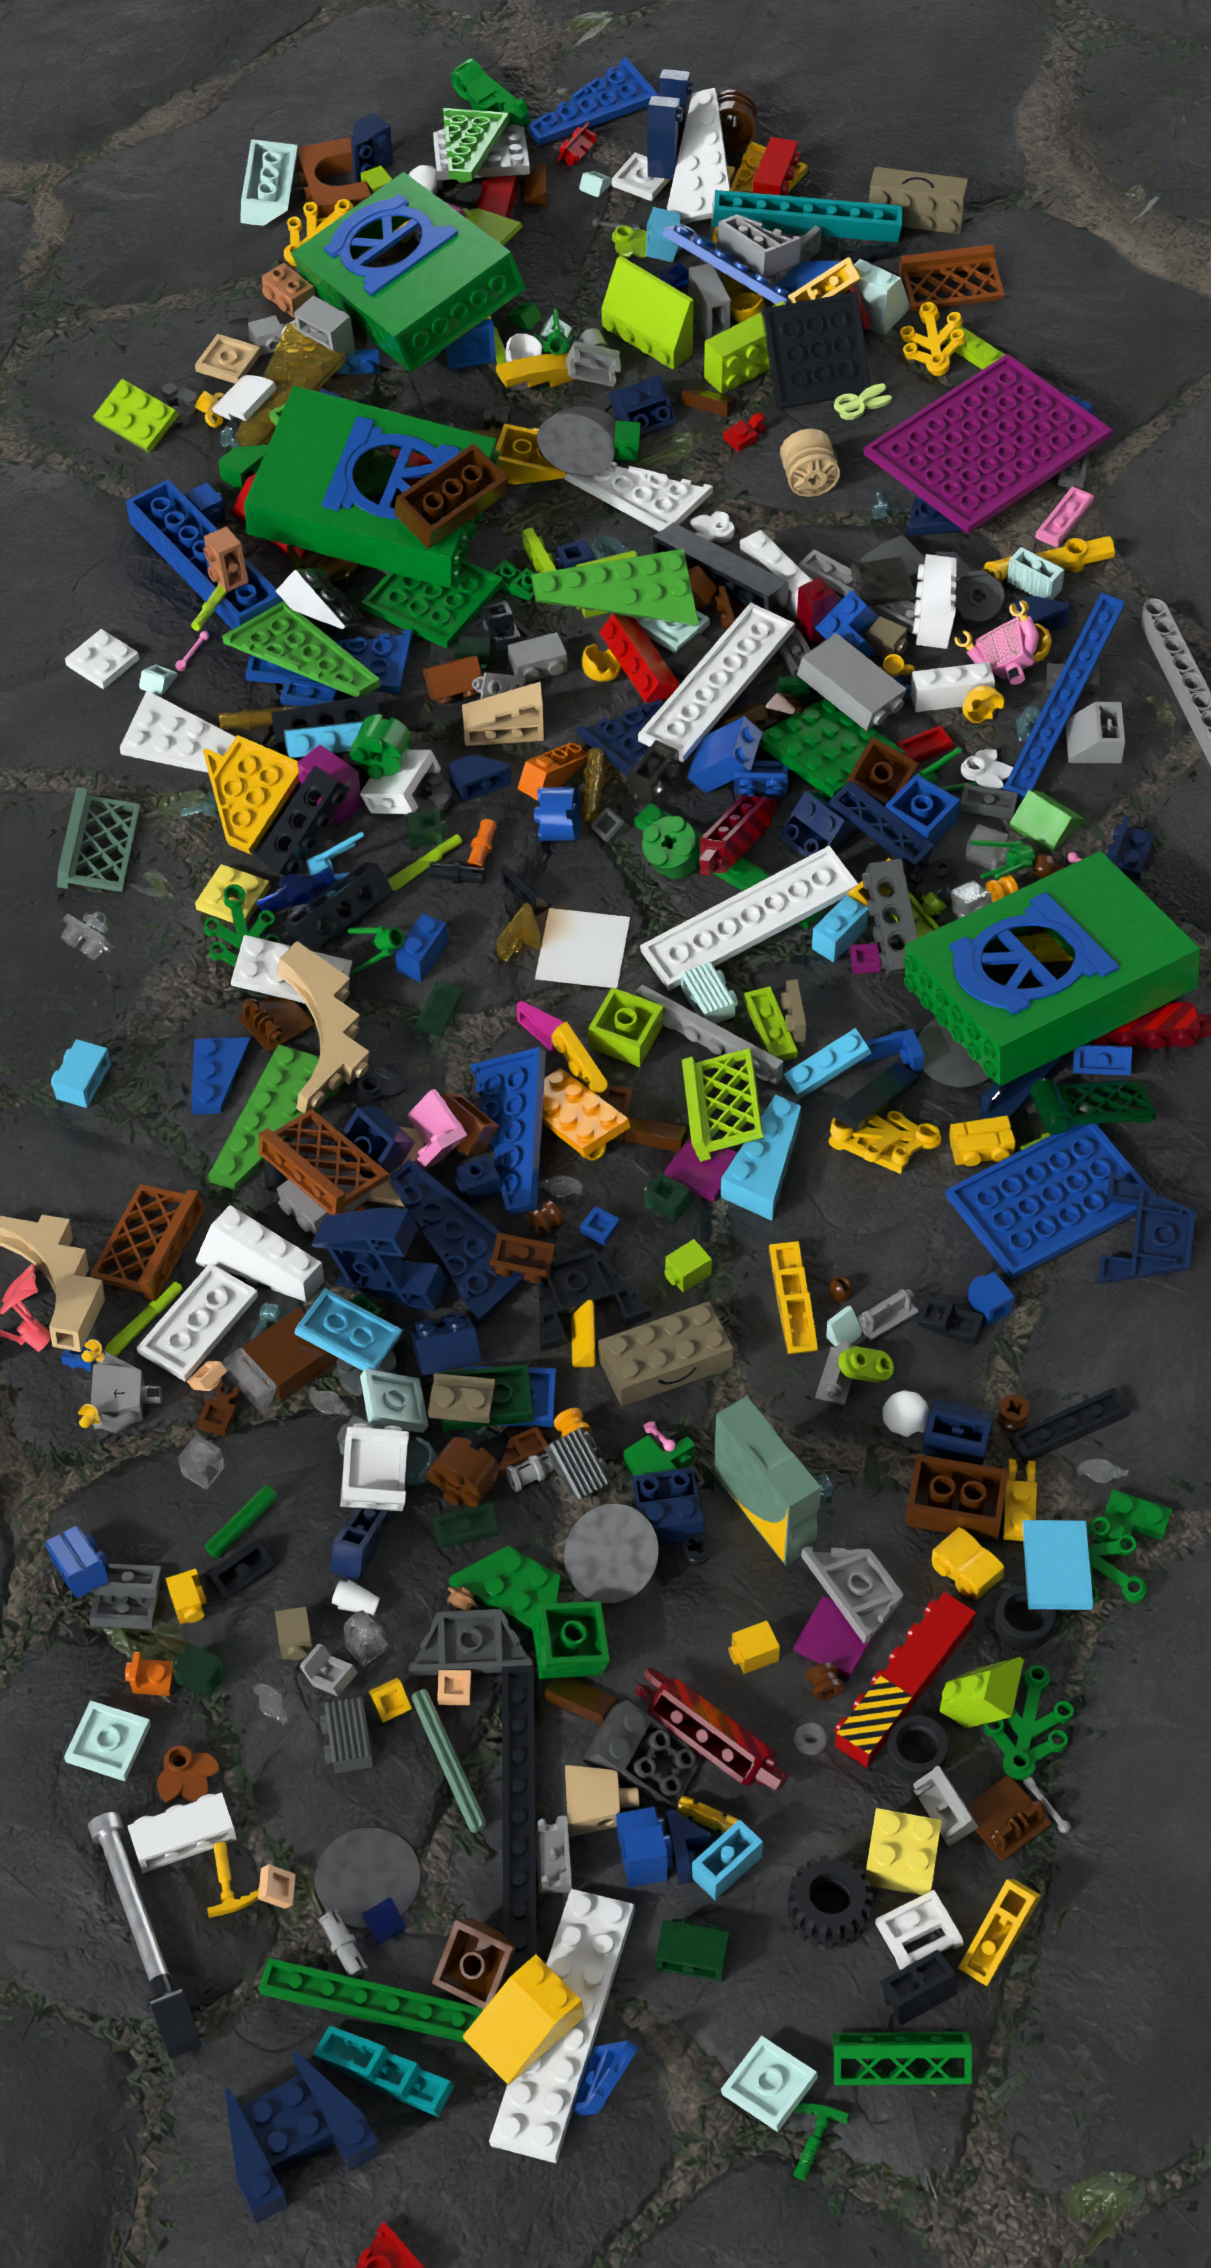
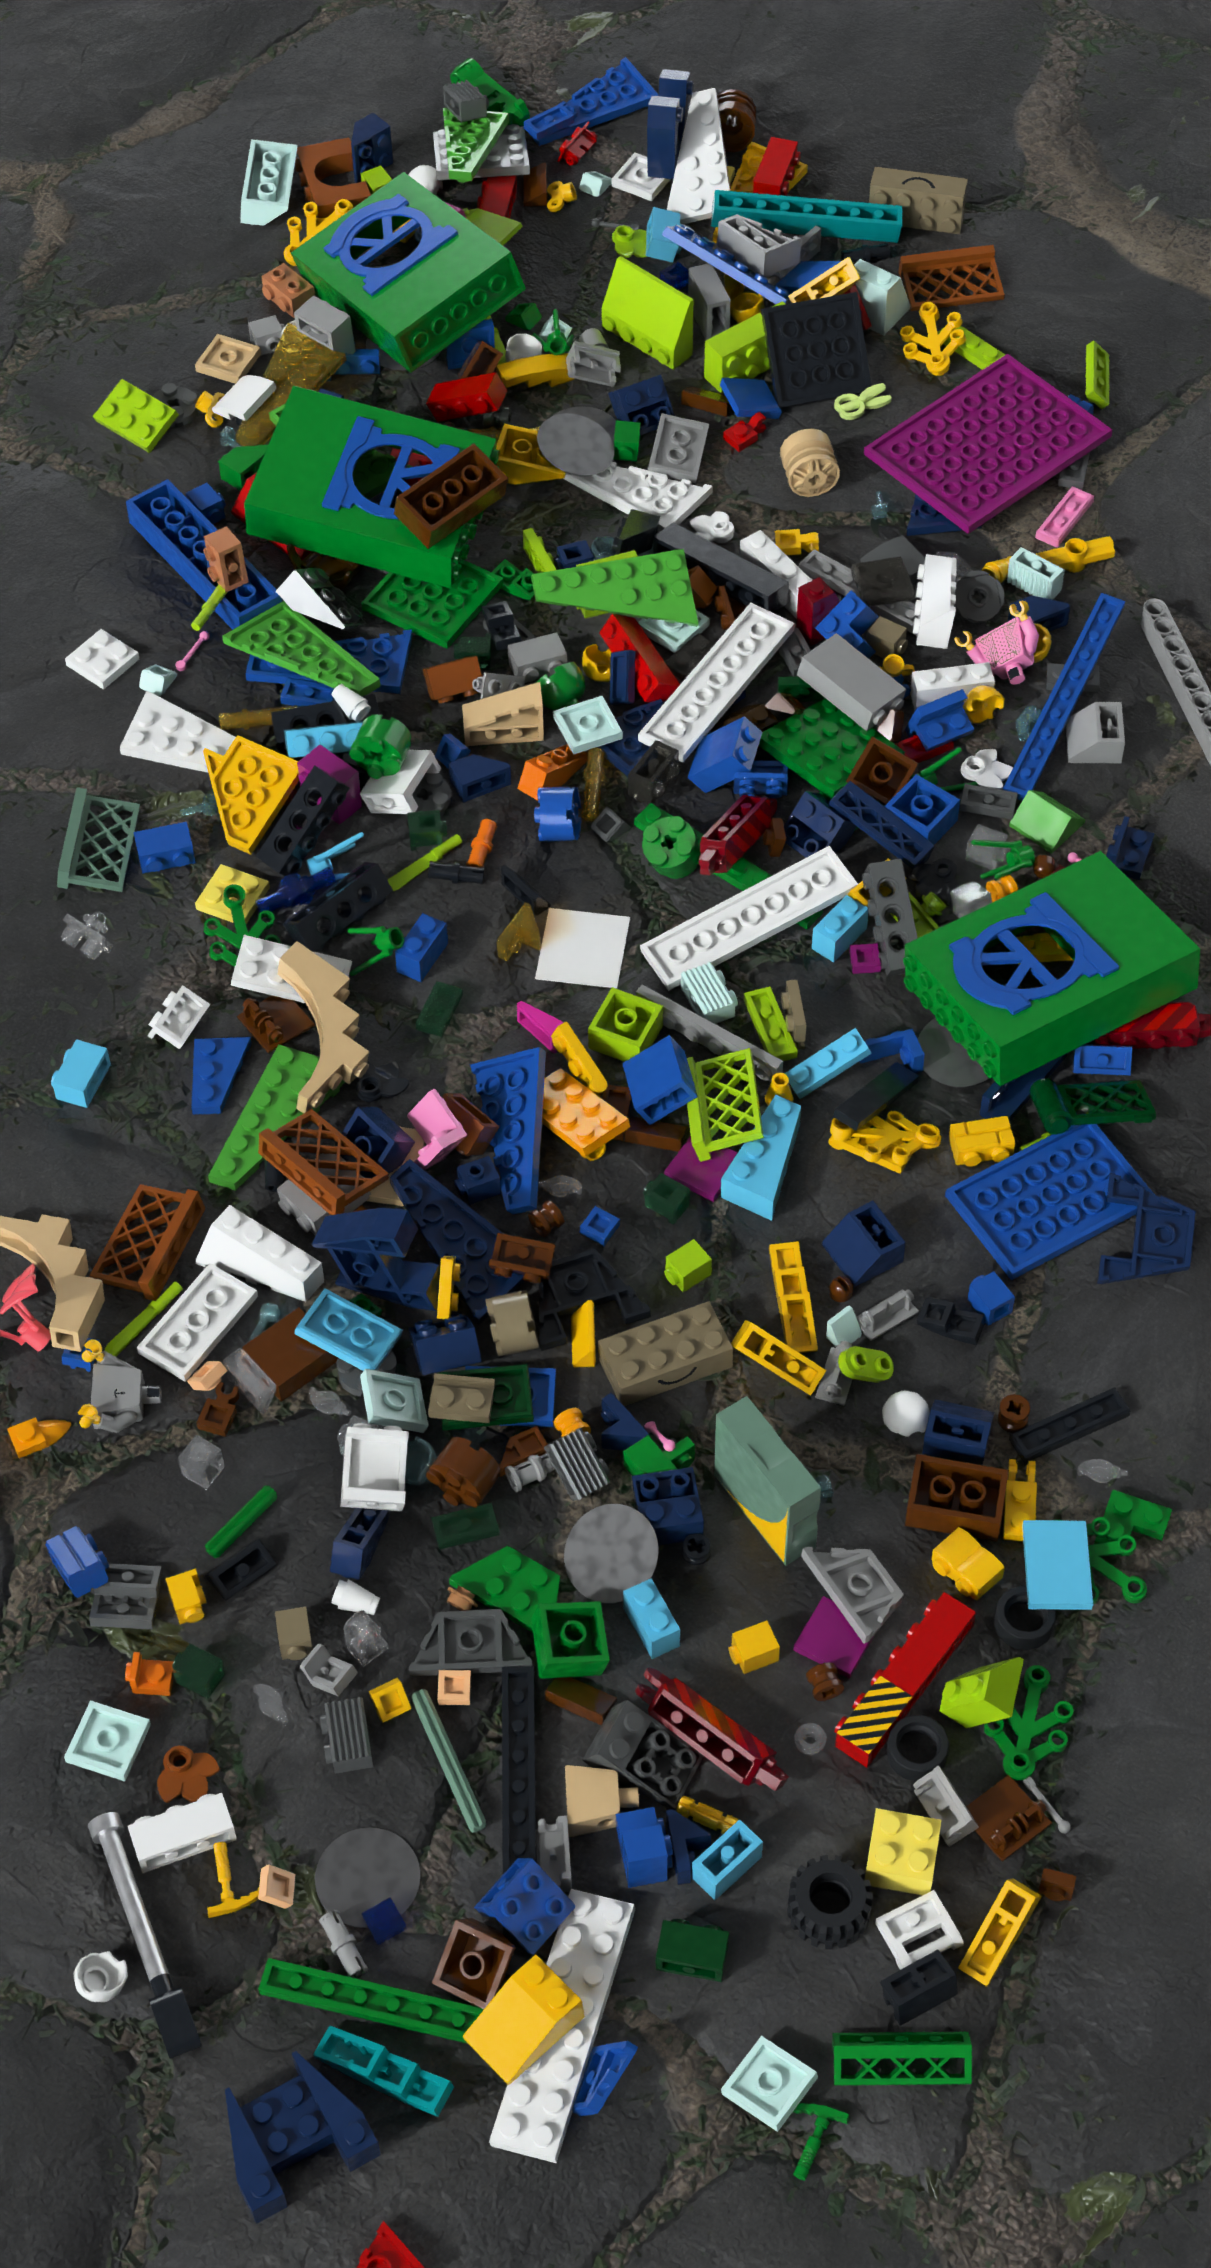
(35, 1435): none -> light orange plate
(100, 1976): none -> white hair
(164, 847): none -> blue brick
(179, 1018): none -> white bracket
(351, 703): none -> white cone
(447, 1299): none -> yellow plate
(451, 750): none -> blue tile
(465, 101): none -> dark grey brick
(466, 397): none -> red brick
(480, 361): none -> reddish brown torso
(512, 1323): none -> dark tan brick
(526, 1904): none -> blue bracket
(549, 122): none -> blue plate
(562, 687): none -> green cylinder
(563, 193): none -> yellow piece
(587, 725): none -> light aqua plate
(622, 678): none -> dark blue tile
(623, 1427): none -> dark blue slope
(636, 533): none -> black slope
(651, 1618): none -> medium azure brick
(659, 1080): none -> blue brick
(678, 447): none -> light grey plate
(750, 397): none -> blue tile
(775, 837): none -> reddish brown plate
(778, 1357): none -> yellow slope
(780, 1087): none -> yellow cone
(792, 541): none -> yellow plate
(865, 1244): none -> dark blue slope
(892, 725): none -> reddish brown slope
(940, 721): none -> blue bracket
(1057, 1885): none -> reddish brown plate
(1097, 375): none -> lime plate

